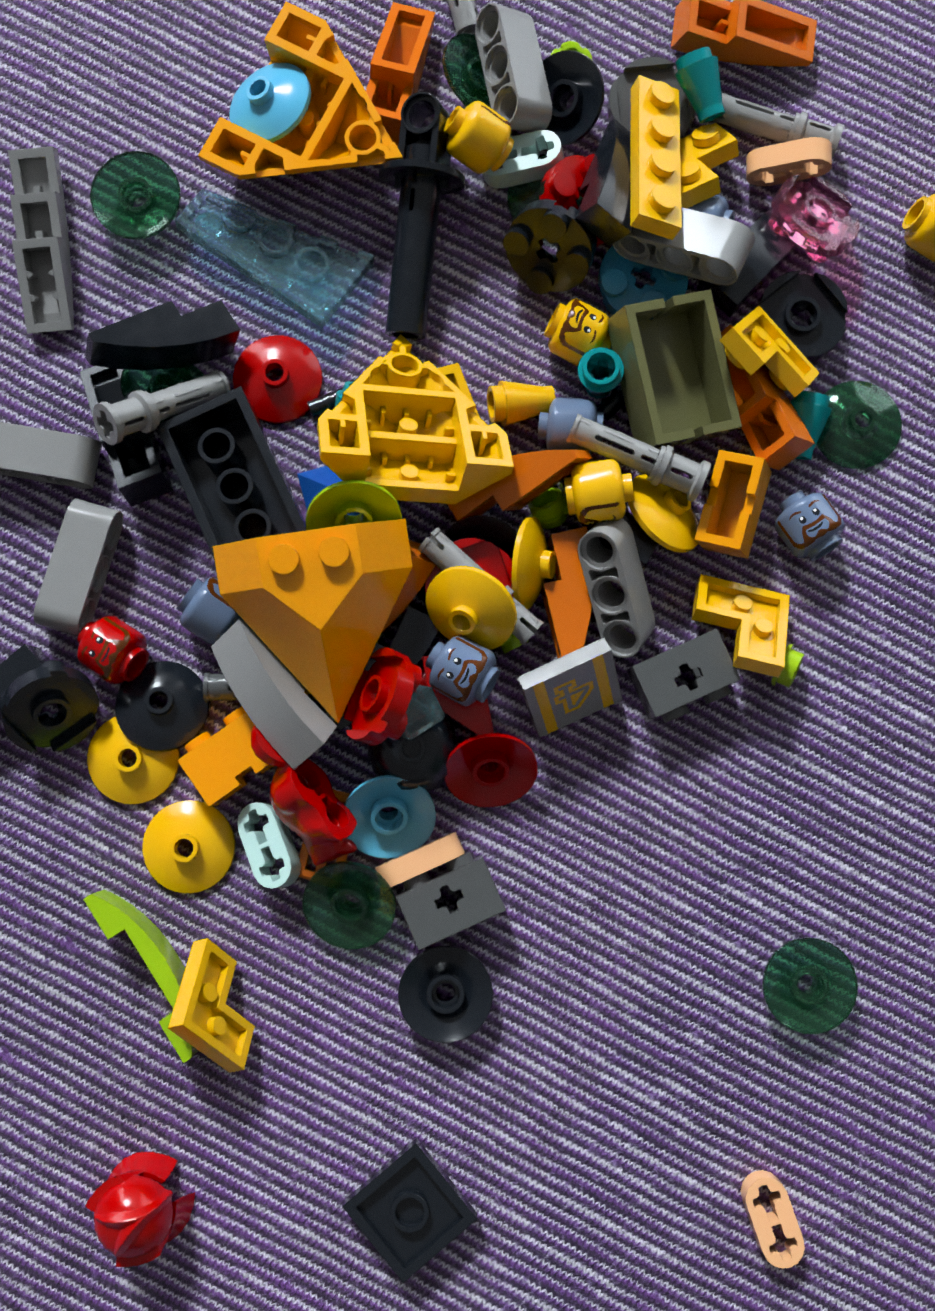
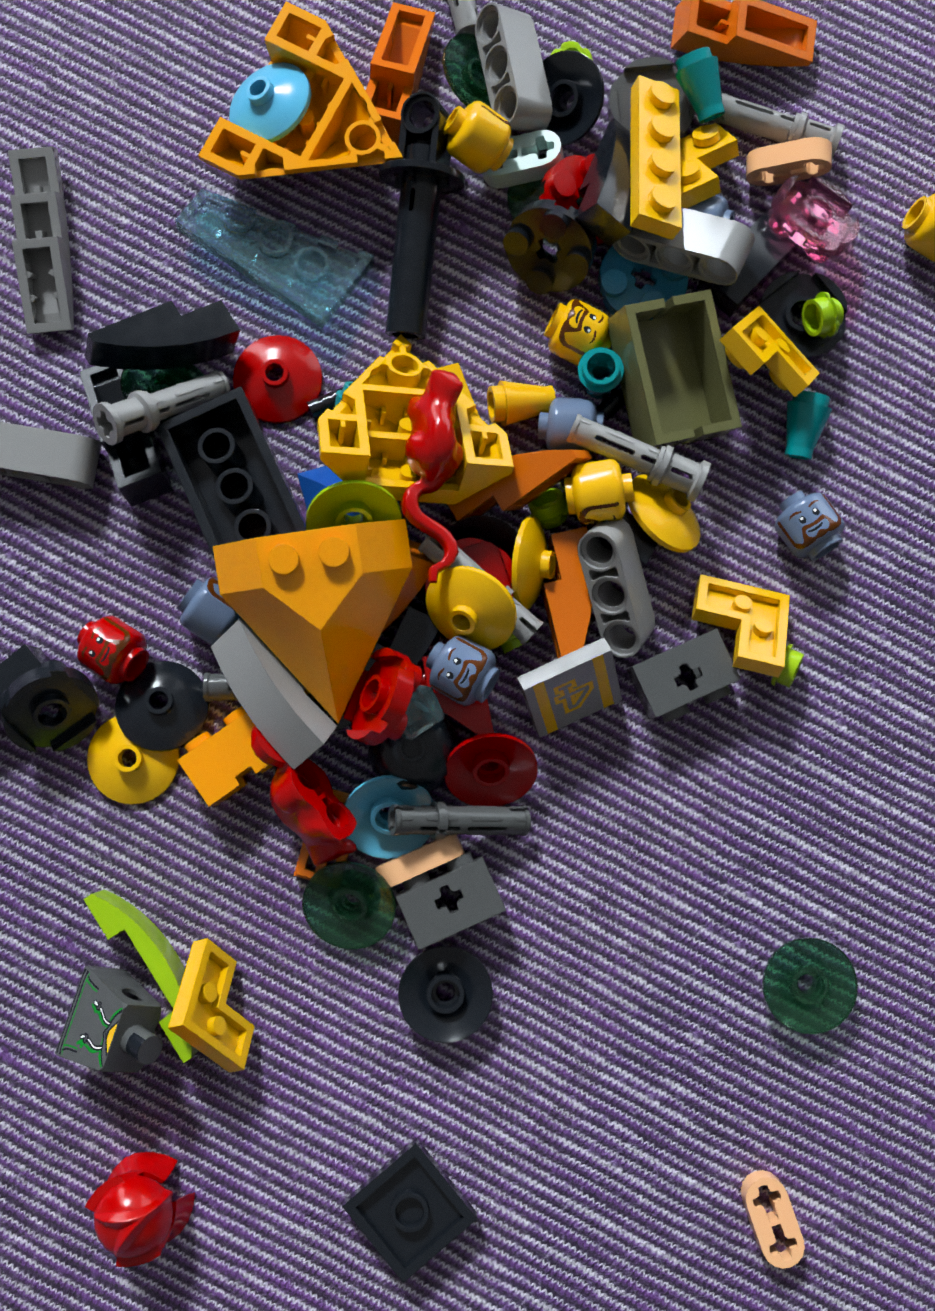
(78, 567): light grey beam -> none
(111, 1023): none -> dark grey torso
(127, 179): clear green dish -> none
(211, 841): yellow dish -> none
(268, 845): light aqua beam -> none
(434, 457): none -> red animal
(442, 820): none -> dark grey pin
(733, 504): light orange brick -> none
(768, 416): orange slope -> none
(822, 315): none -> lime plate
(854, 445): clear green dish -> none

